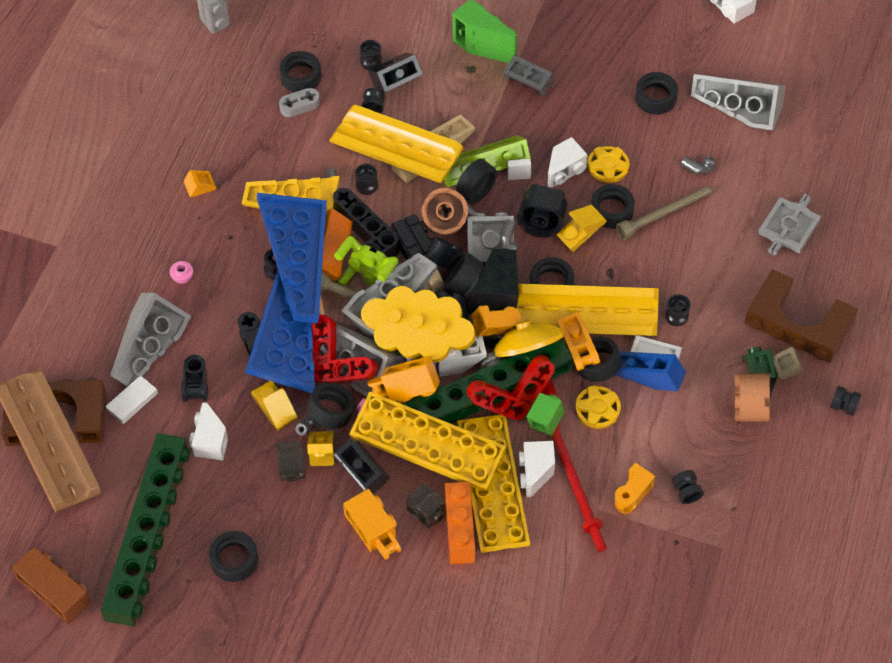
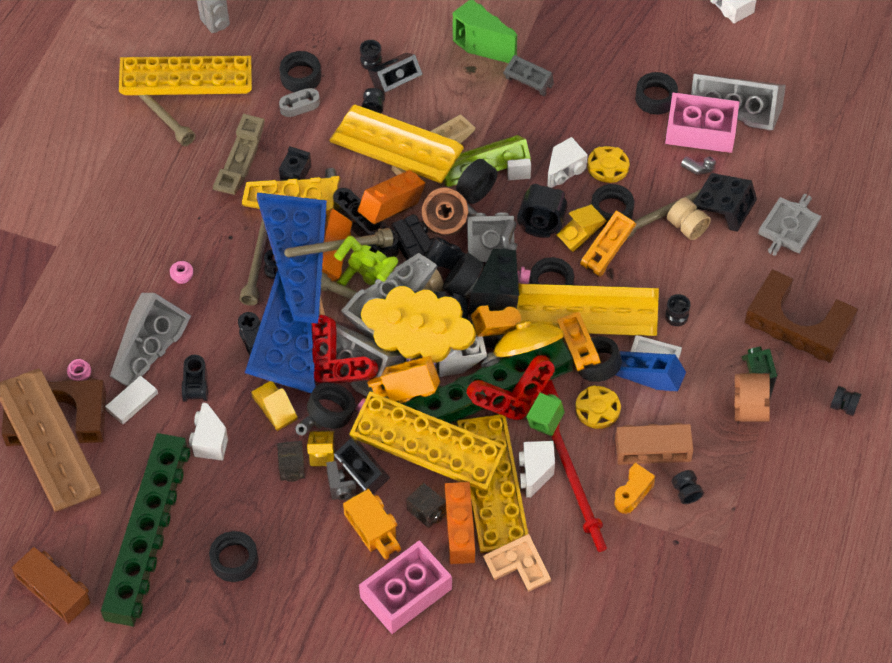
(78, 365): none -> bright pink plate
(183, 134): none -> dark tan piece
(185, 75): none -> yellow plate
(199, 182): light orange slope -> none
(241, 156): none -> dark tan slope
(250, 294): none -> dark tan piece
(295, 164): none -> black brick
(338, 487): none -> flat silver bracket
(366, 179): black wheel -> none
(381, 238): none -> dark tan piece
(391, 196): none -> orange brick
(405, 587): none -> bright pink brick
(519, 556): none -> light nougat plate
(523, 276): none -> bright pink plate
(608, 243): none -> light orange plate
(654, 444): none -> nougat brick
(688, 218): none -> tan wheel
(702, 122): none -> bright pink brick
(727, 196): none -> black bracket
(787, 363): dark tan tile -> none

